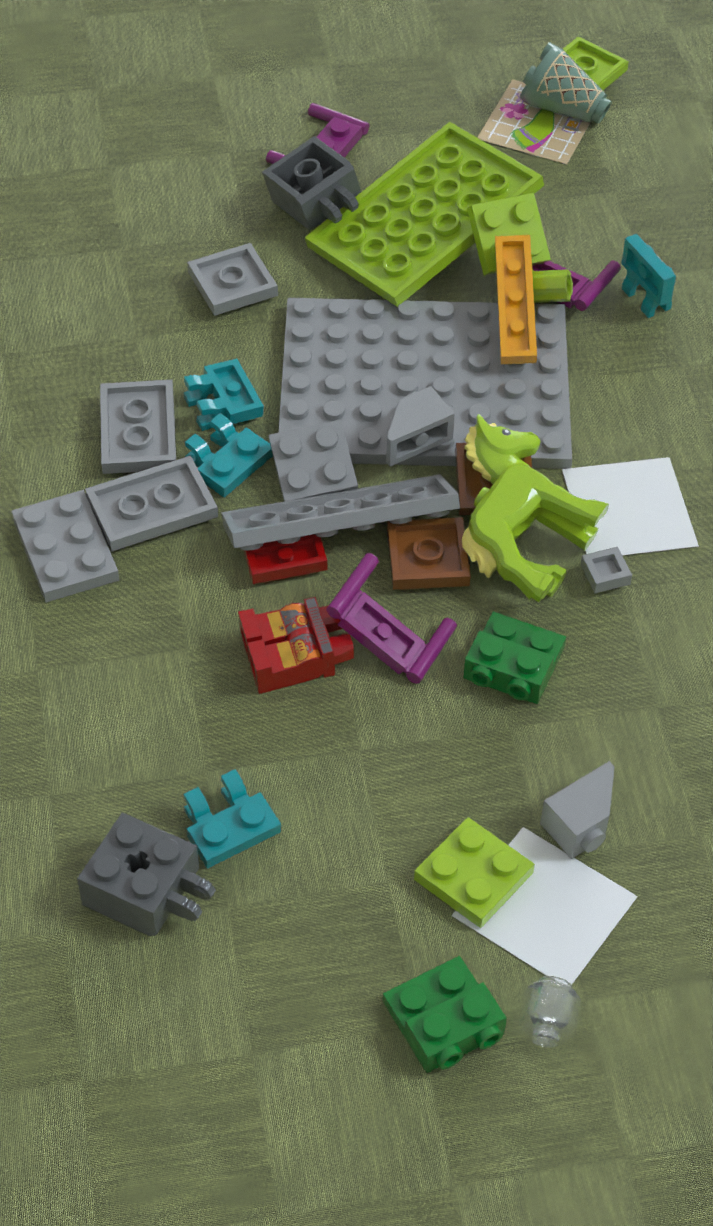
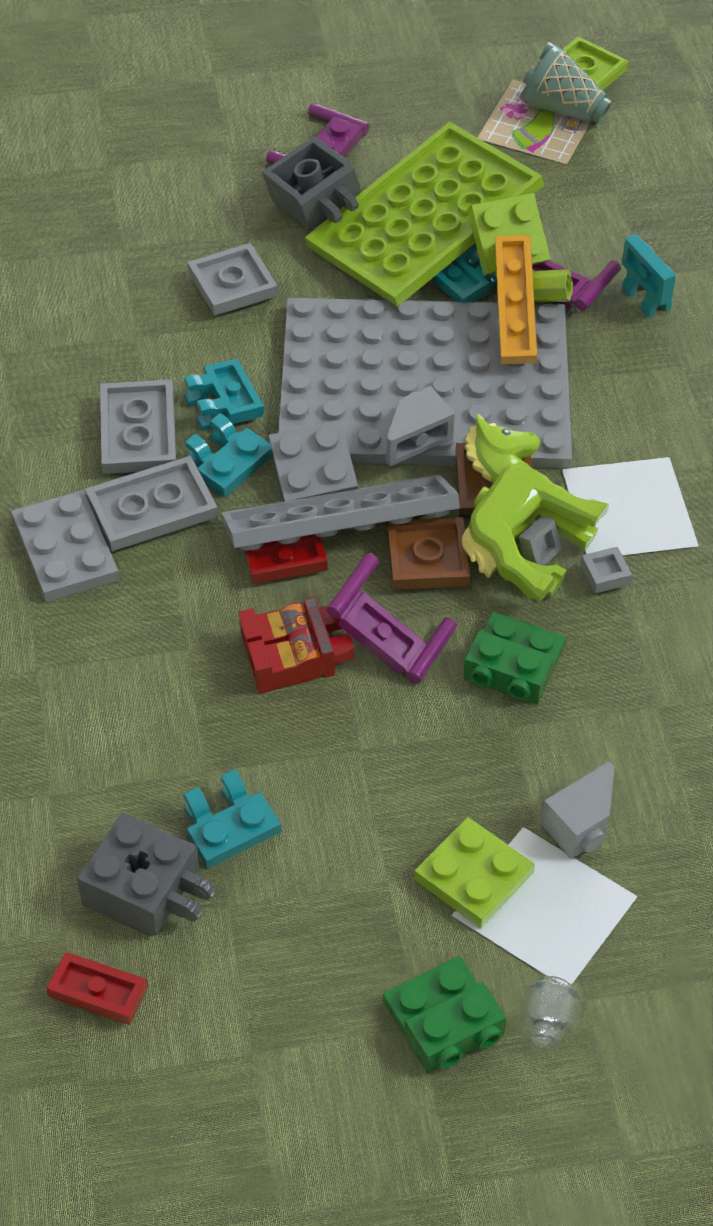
(97, 988): none -> red plate
(464, 282): none -> teal plate
(541, 541): none -> light grey plate

